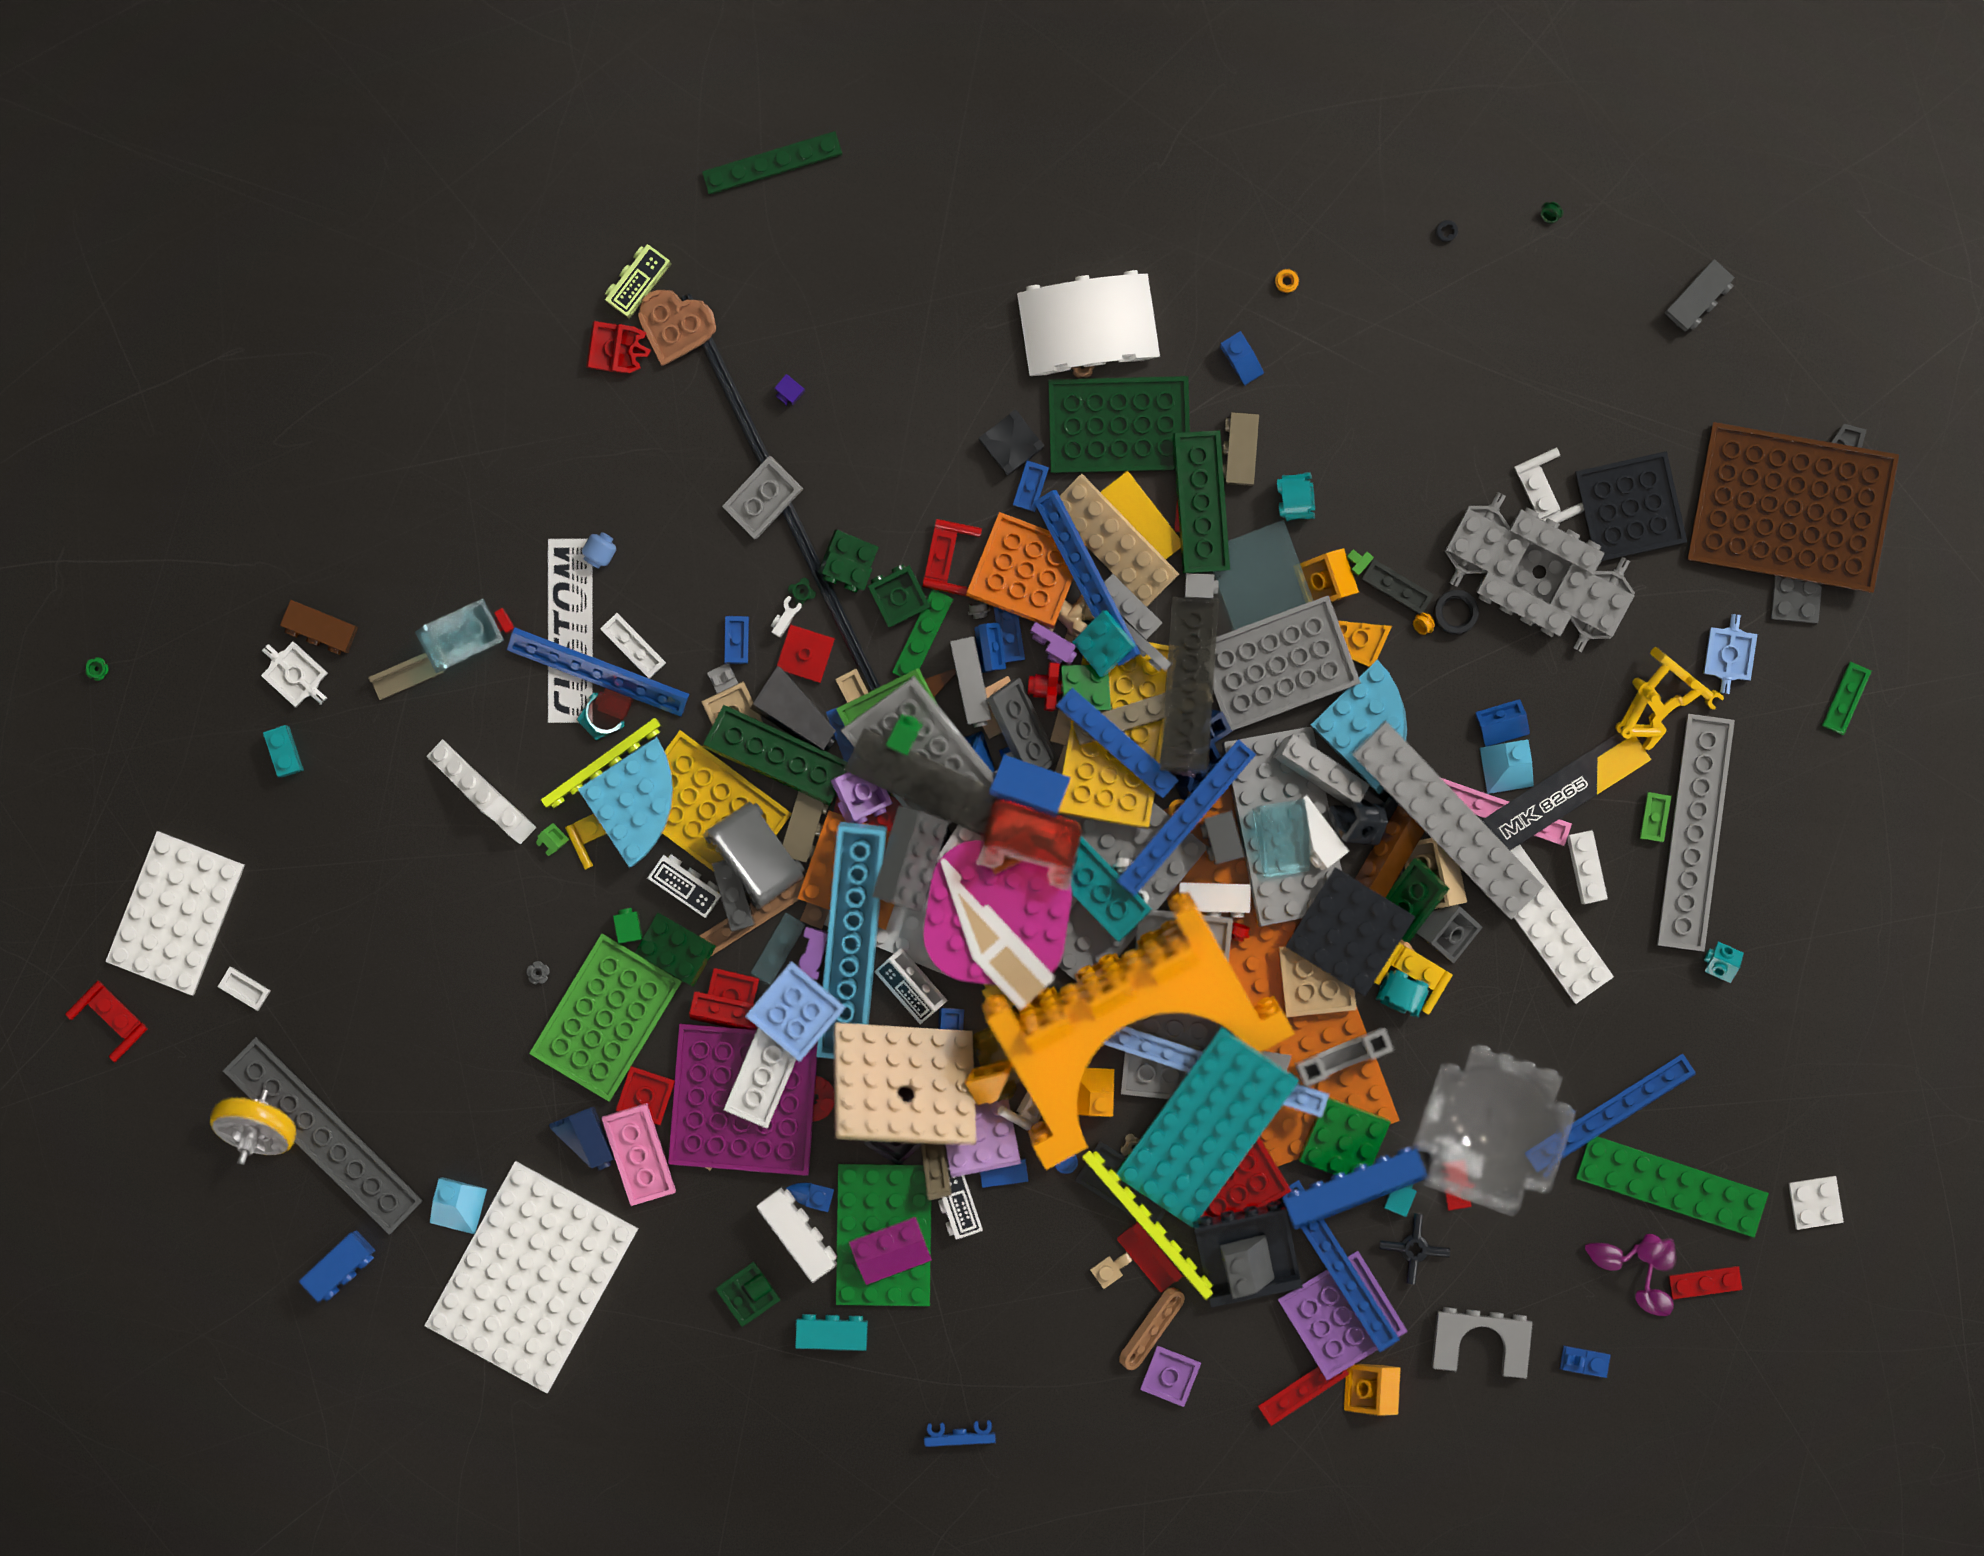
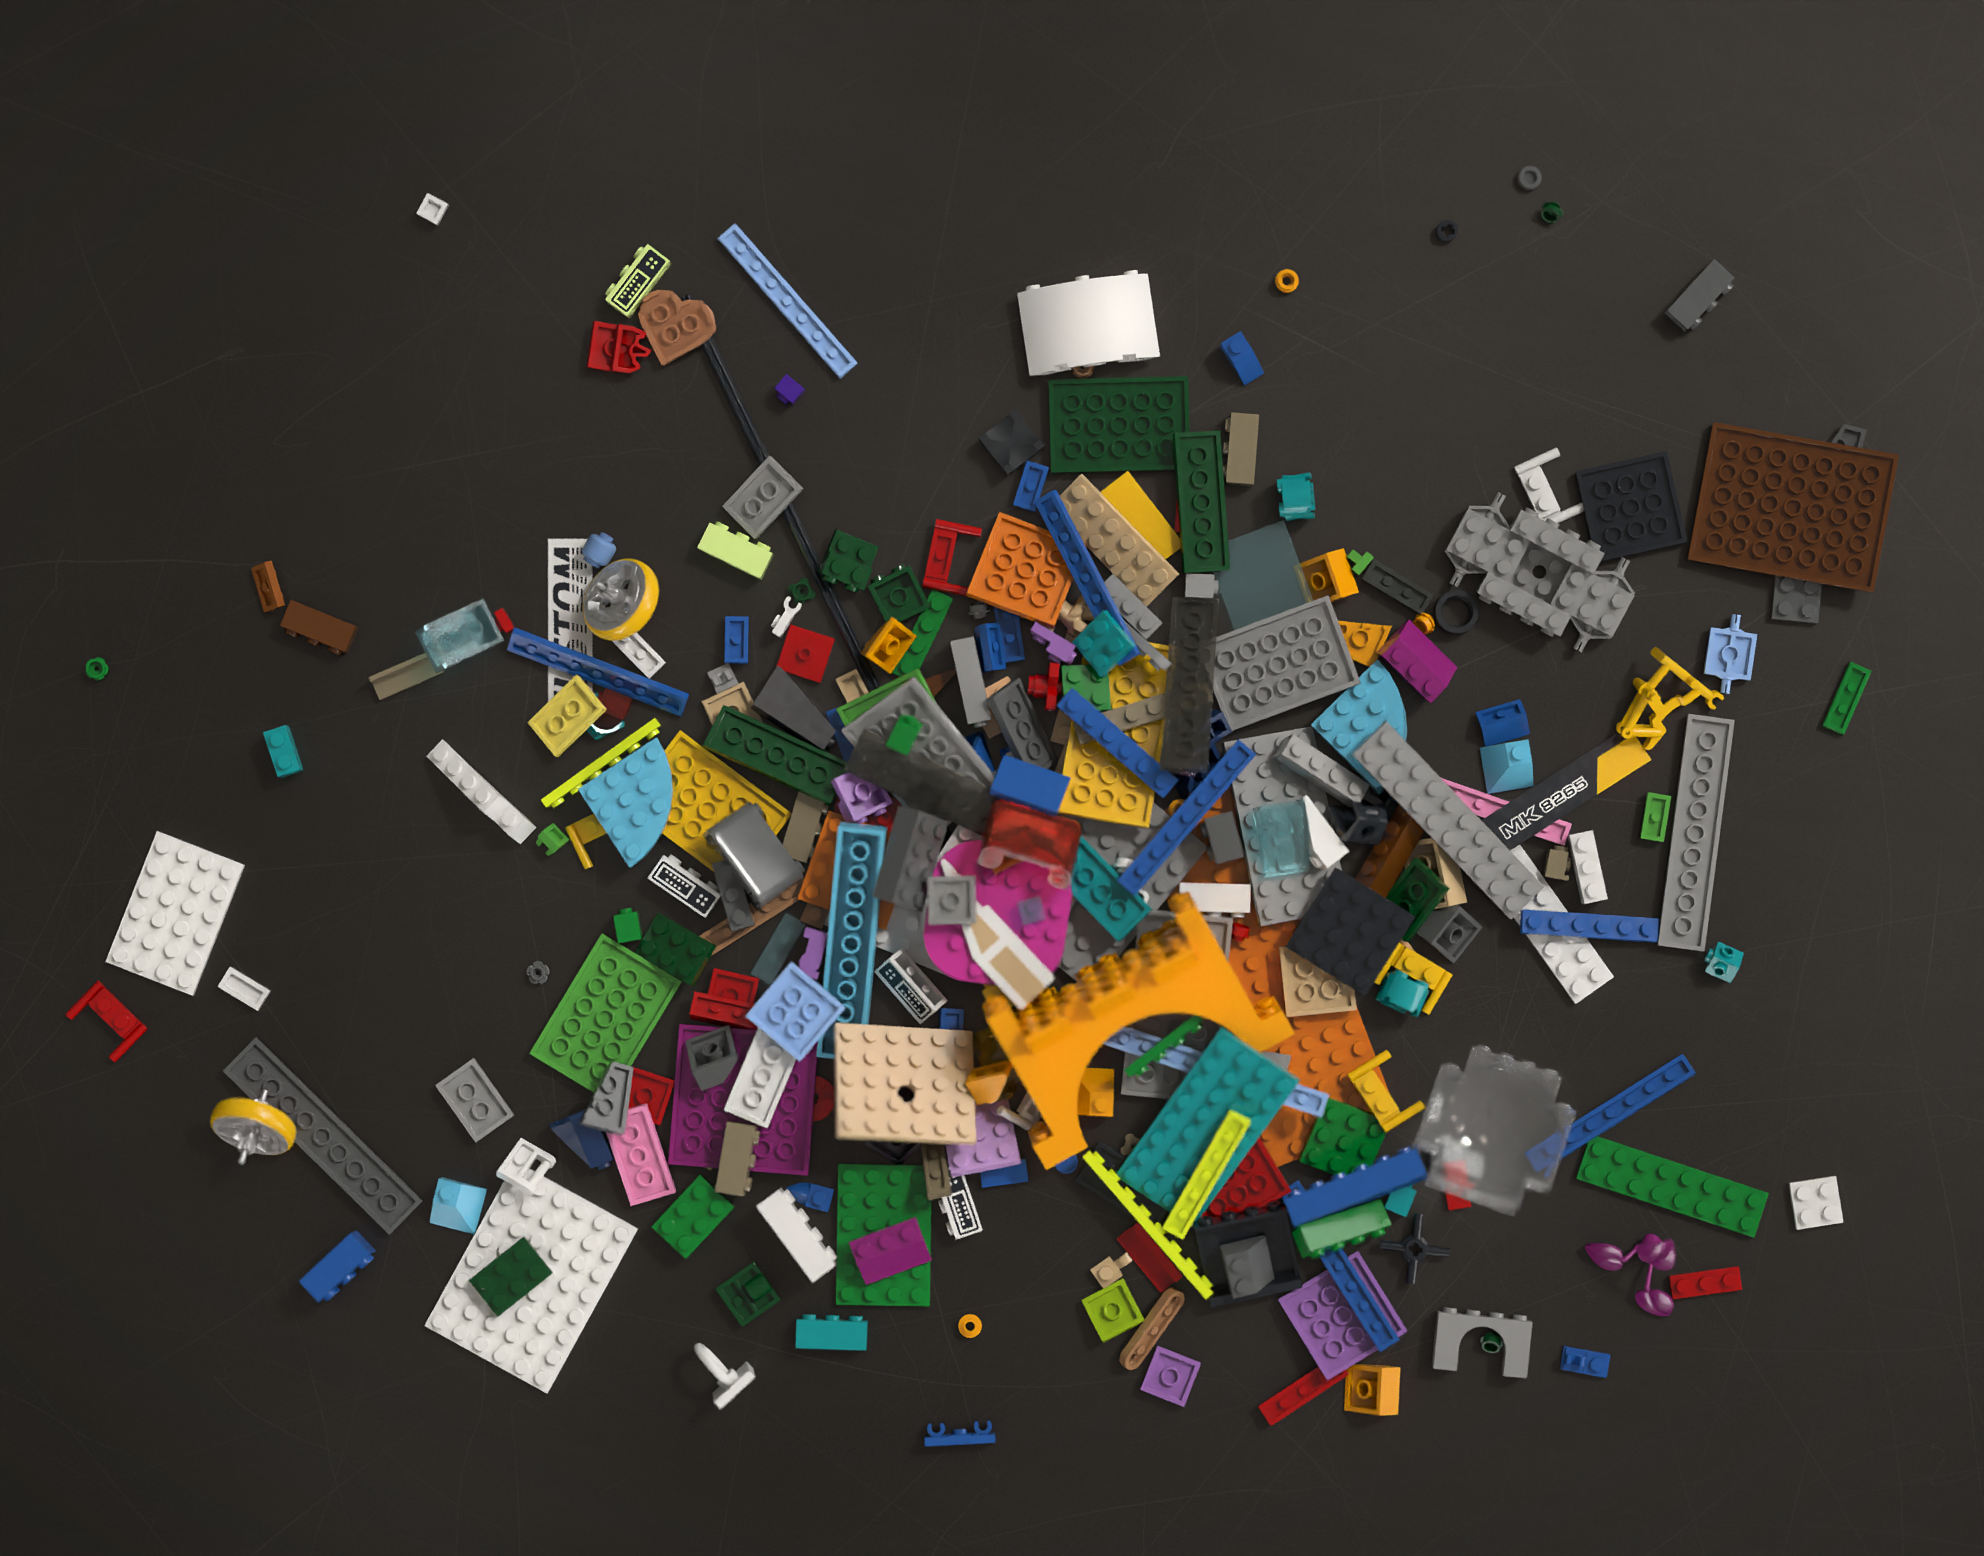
(268, 586): none -> dark orange plate
(294, 674): white plate -> none
(432, 209): none -> white plate
(474, 1100): none -> light grey plate
(510, 1276): none -> dark green plate
(520, 1161): none -> white plate
(567, 716): none -> light yellow tile
(610, 1100): none -> wing
(629, 608): none -> flat silver wheel
(693, 1216): none -> green brick
(712, 1056): none -> dark grey slope
(729, 1381): none -> white tile
(736, 549): none -> yellowish green brick
(737, 1158): none -> dark tan brick
(772, 162): dark green plate -> none
(787, 301): none -> light blue tile
(889, 645): none -> light orange slope
(952, 900): none -> light grey plate
(970, 1318): none -> light orange plate
(1031, 910): none -> clear light blue tile
(1113, 1310): none -> lime plate
(1158, 1051): none -> green plate
(1206, 1174): none -> neon yellow plate
(1341, 1228): none -> green brick
(1343, 1055): light grey arch -> none
(1377, 1096): none -> yellow plate
(1418, 661): none -> magenta slope
(1491, 1342): none -> dark green plate
(1529, 178): none -> dark grey tile
(1557, 863): none -> dark tan brick
(1589, 926): none -> blue plate

